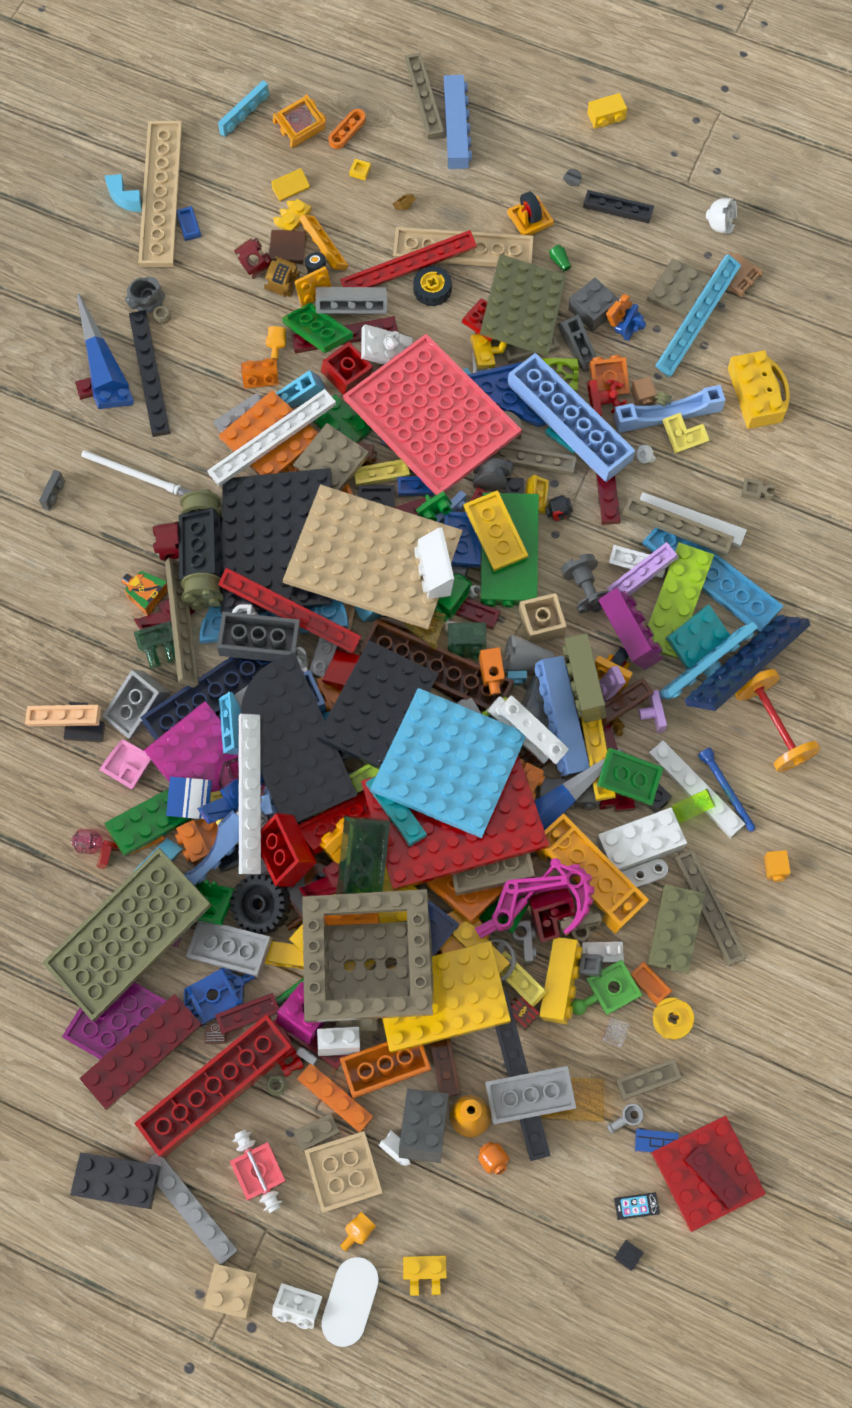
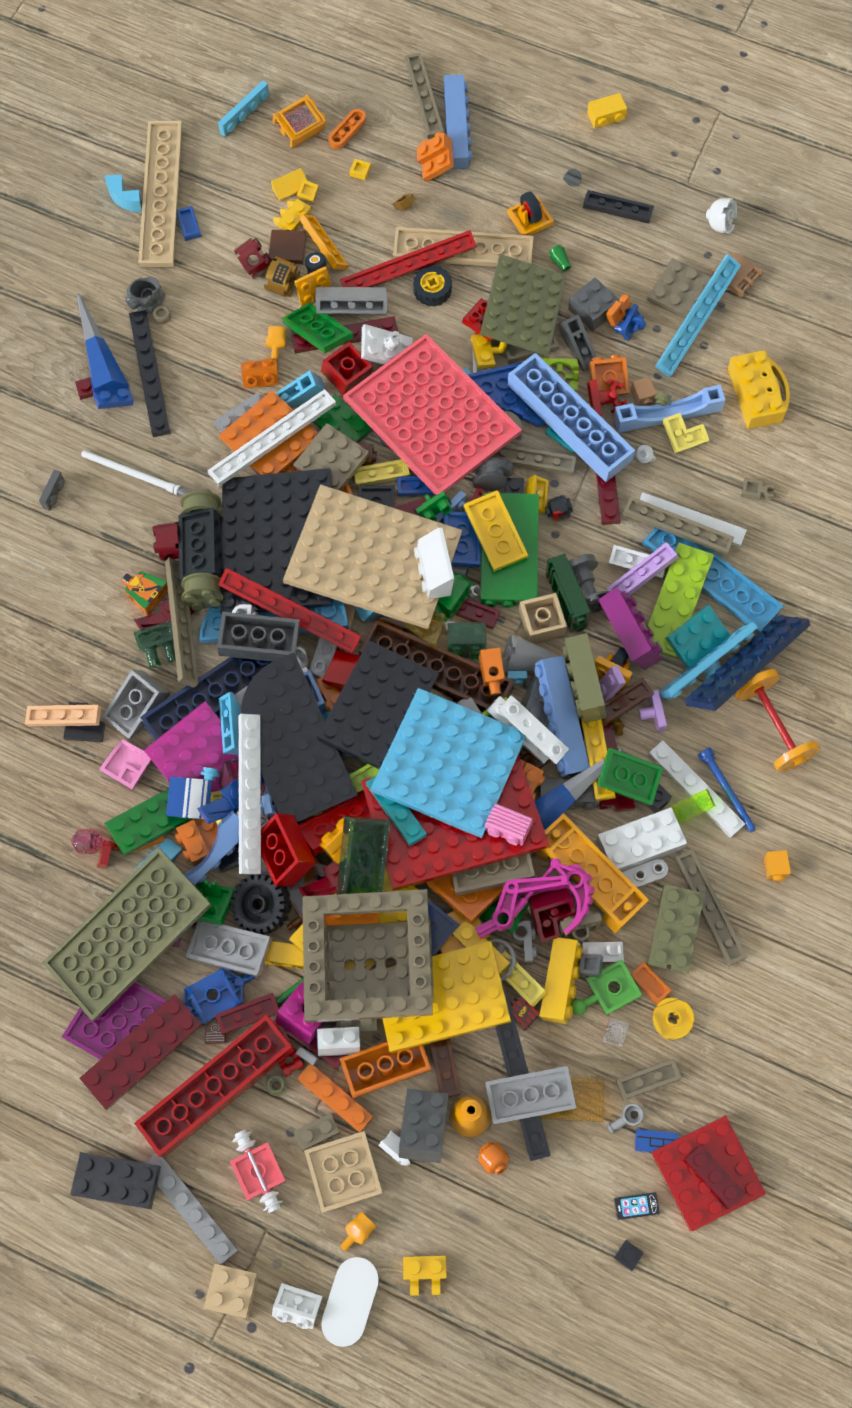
(210, 773): none -> medium azure plate
(307, 191): none -> yellow plate
(435, 155): none -> orange plate
(508, 824): none -> bright pink brick
(568, 592): none -> dark green door

